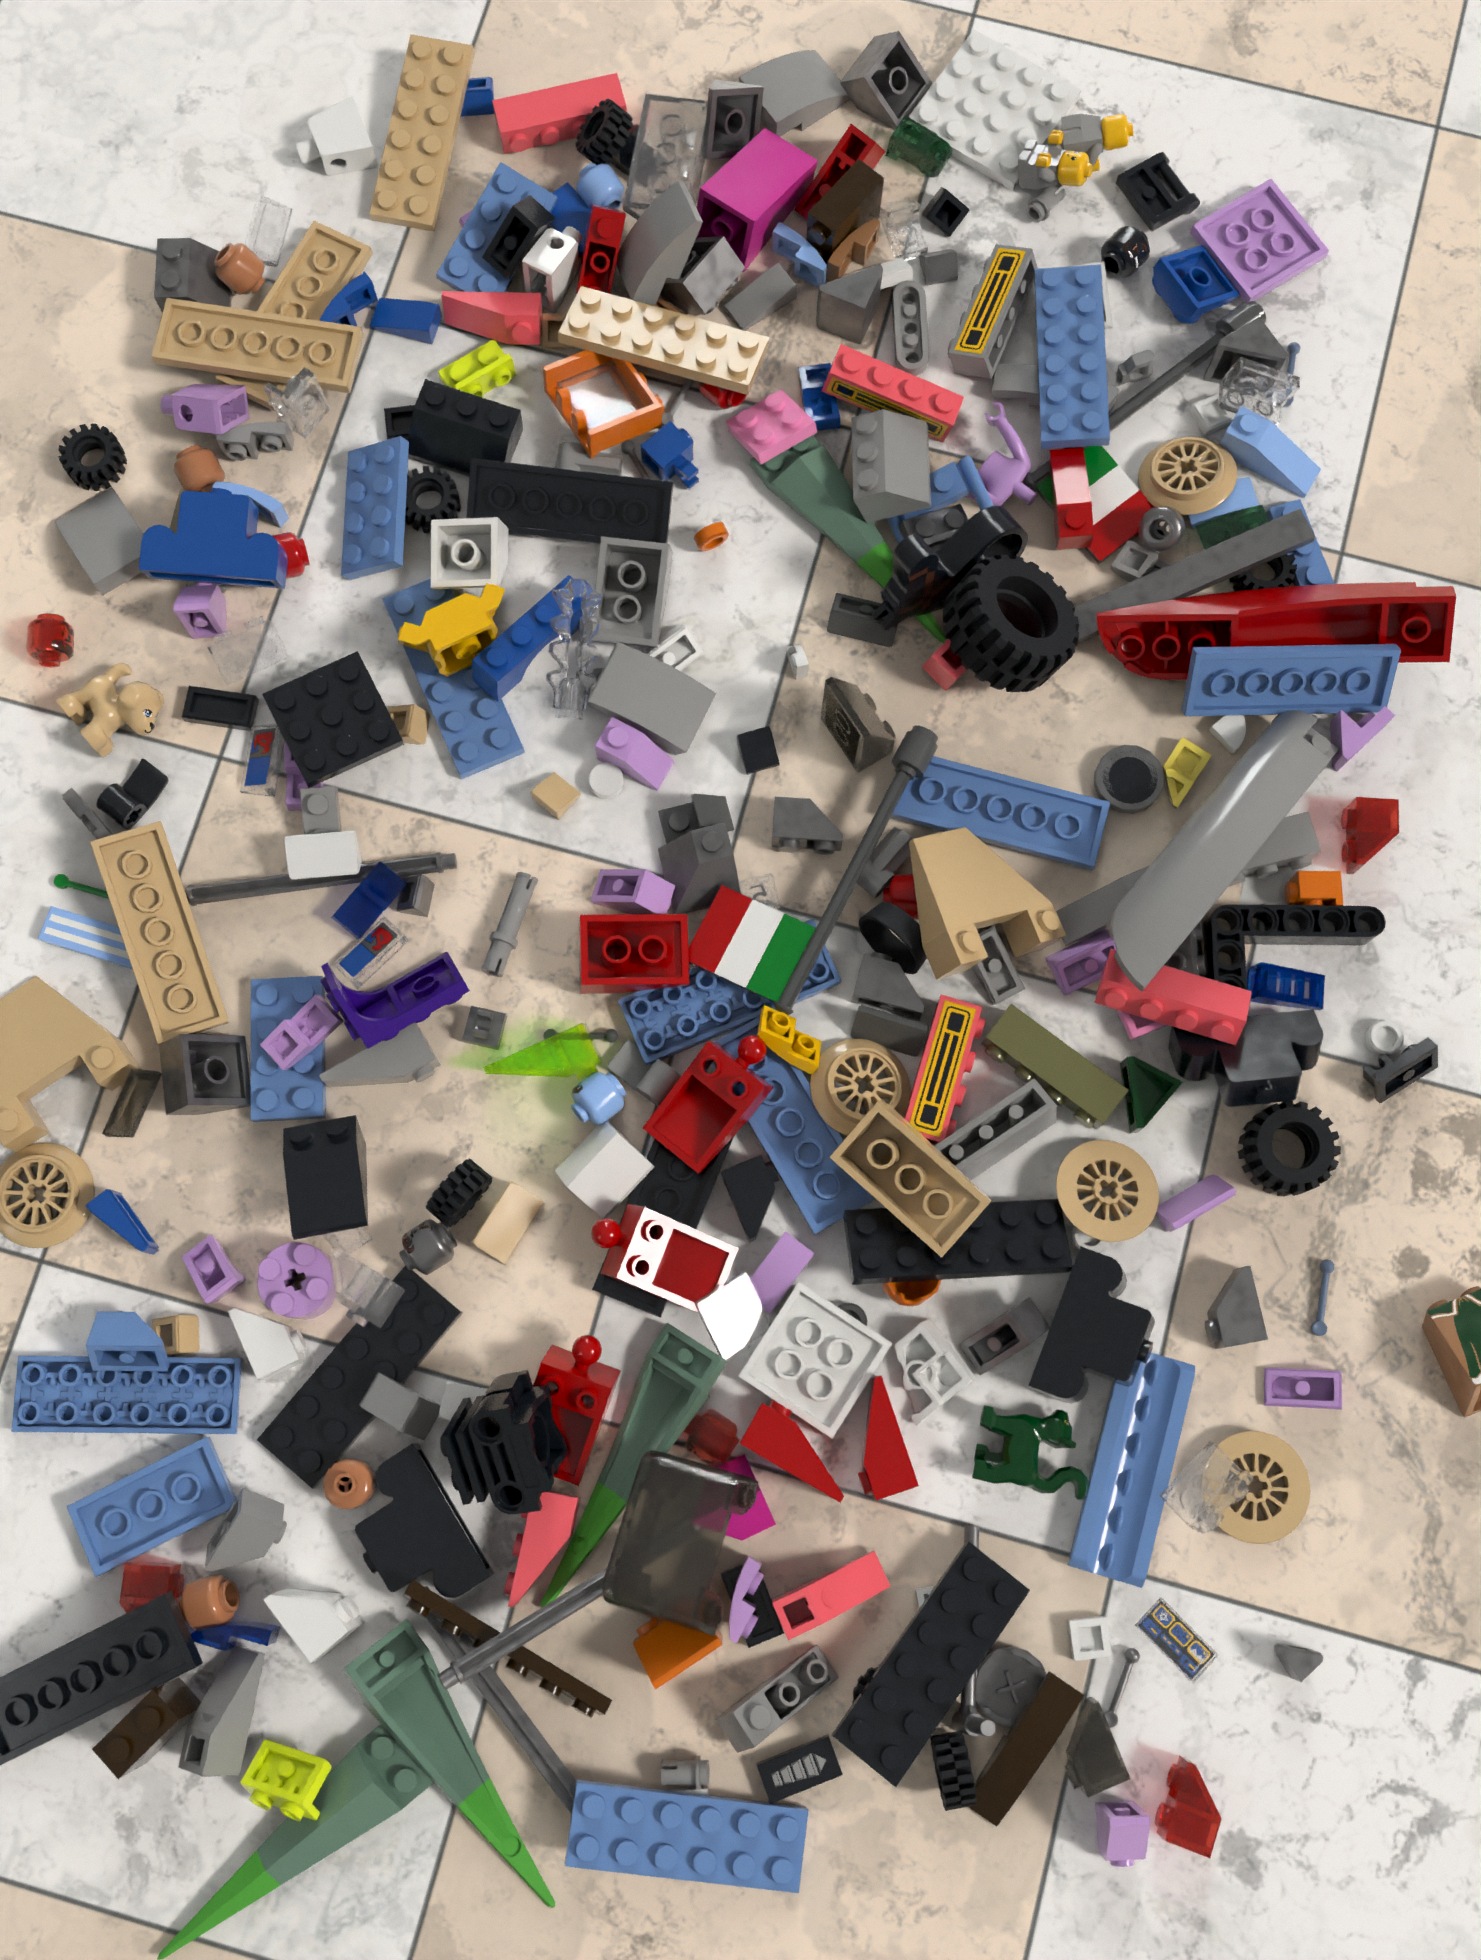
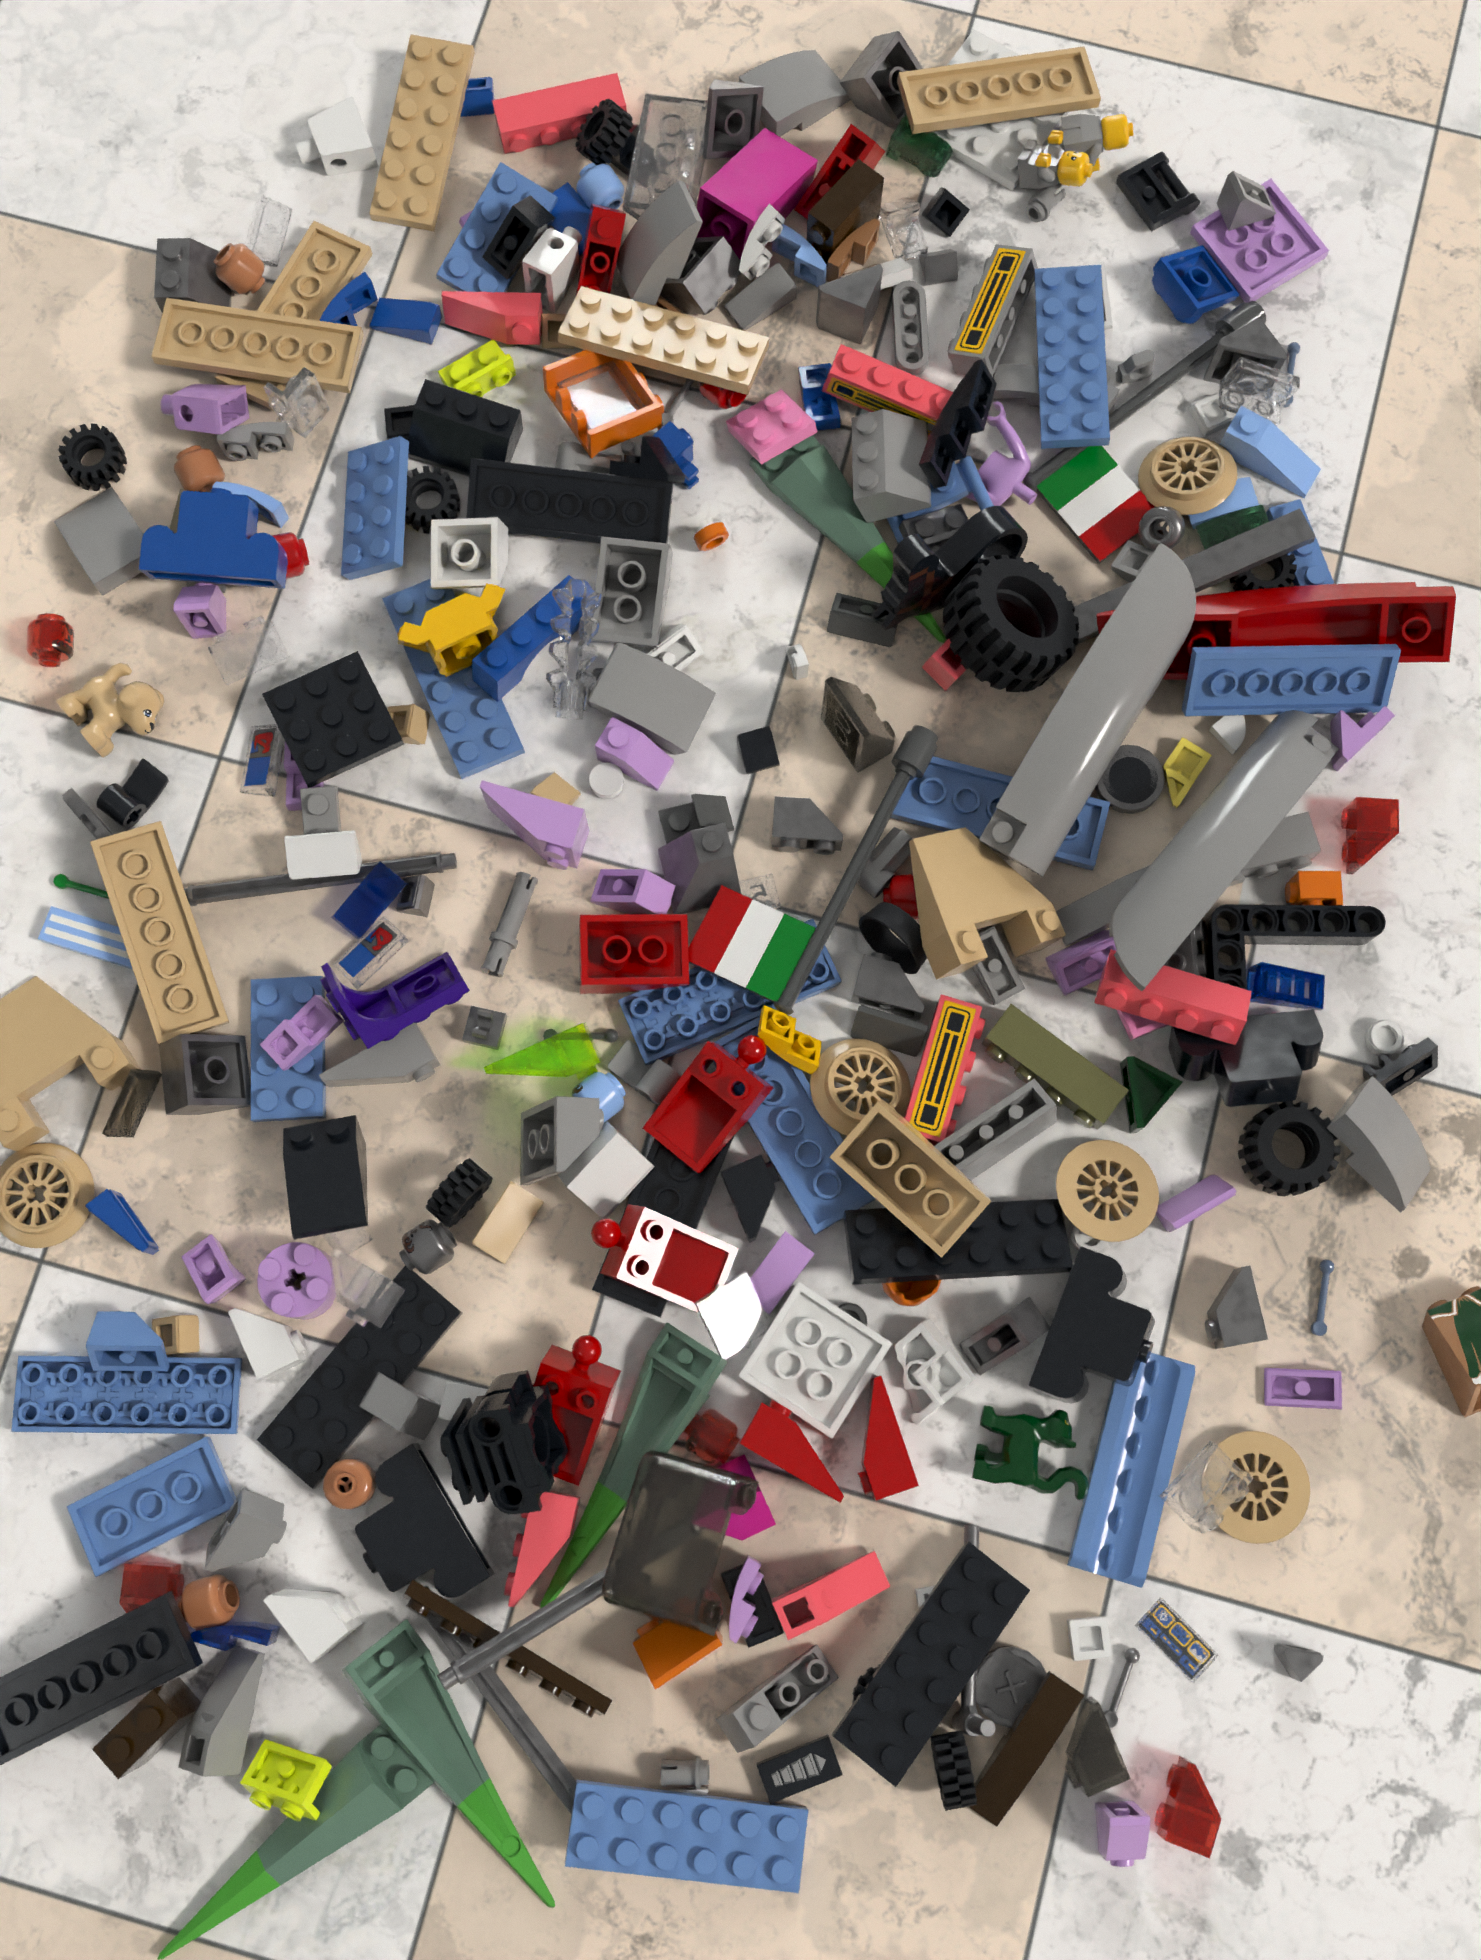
(220, 708): black tile -> none
(547, 826): none -> lavender slope
(557, 1135): none -> light grey slope
(653, 463): none -> black slope
(755, 256): none -> white slope
(960, 418): none -> black slope
(998, 90): none -> tan plate
(1071, 499): red slope -> none
(1094, 714): none -> light grey slope
(1125, 251): black head -> none
(1243, 202): none -> light grey slope
(1382, 1143): none -> light grey slope

